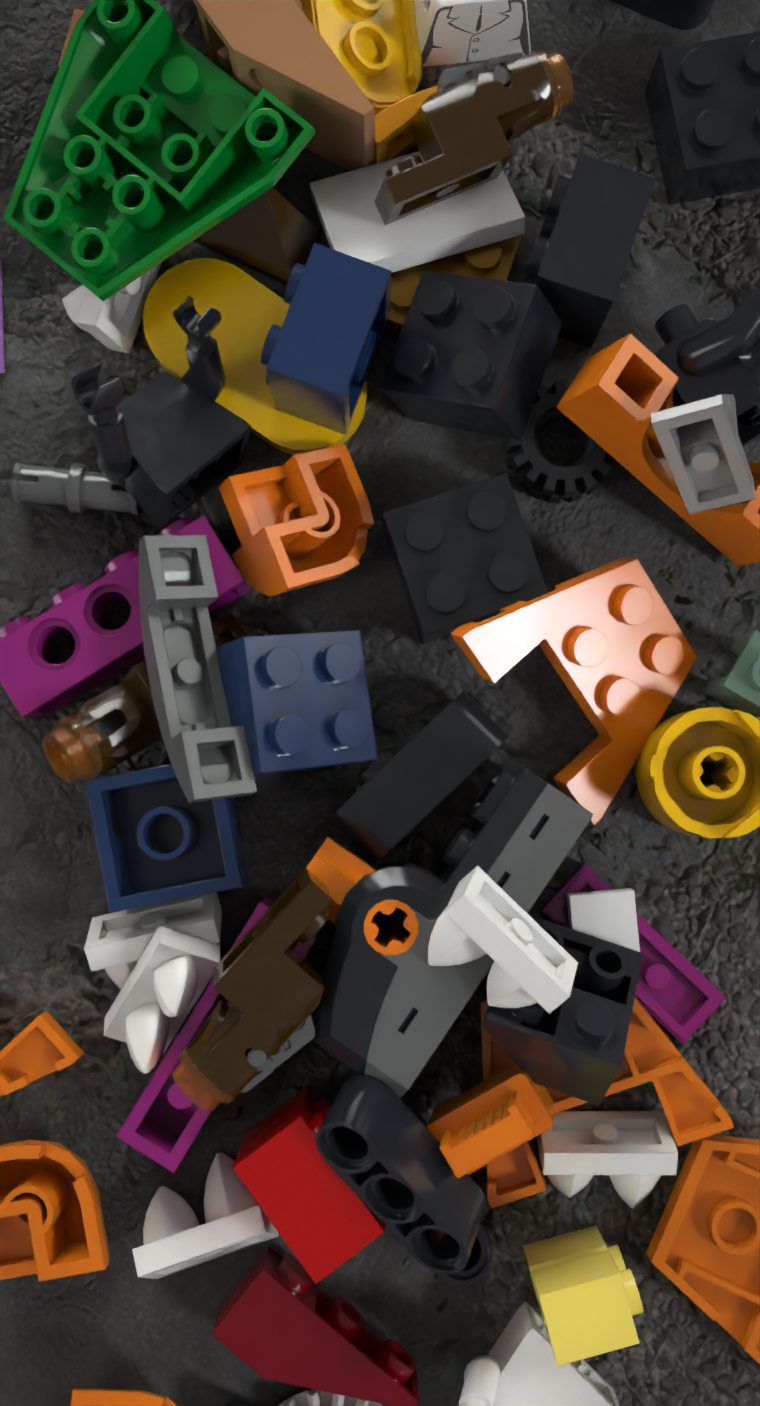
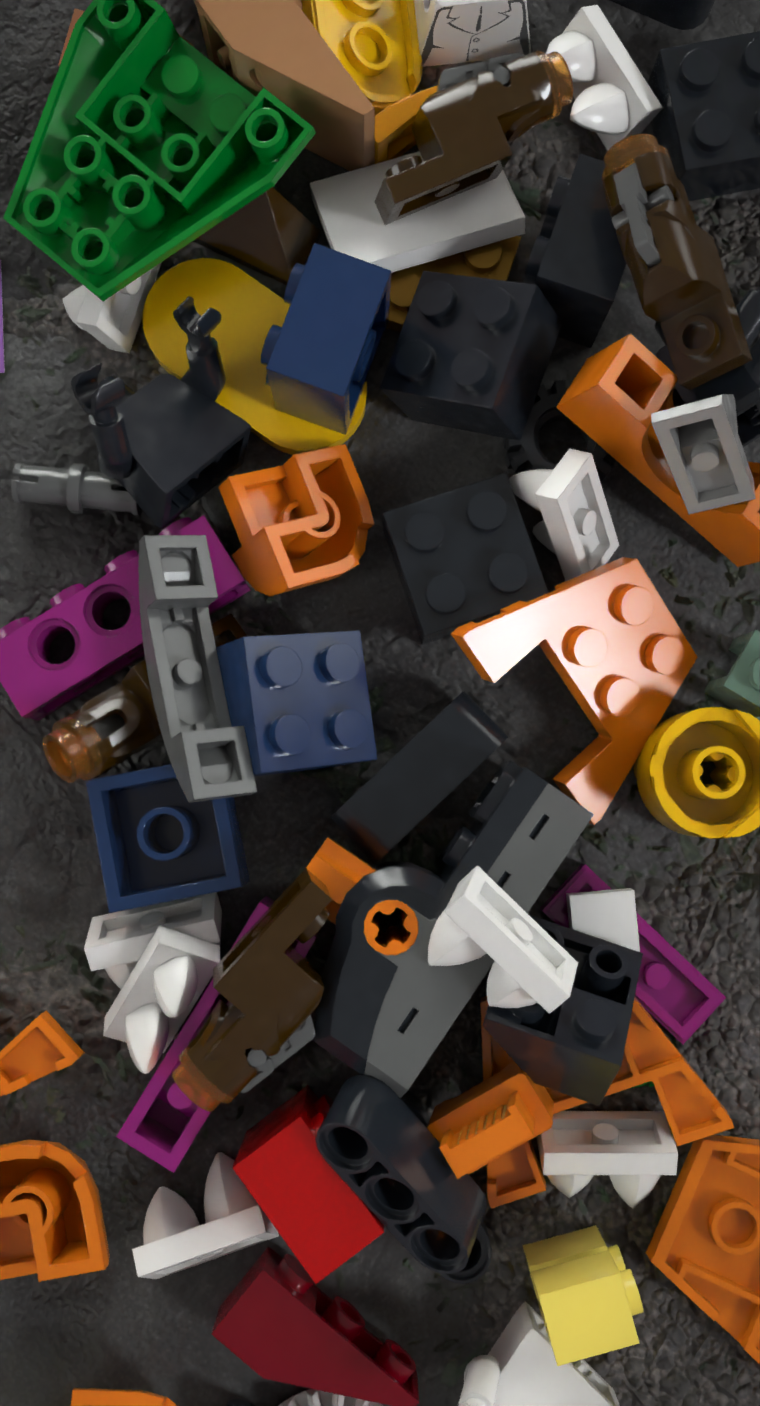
(573, 511): none -> white tile
(606, 82): none -> white tile
(672, 261): none -> dark brown plate

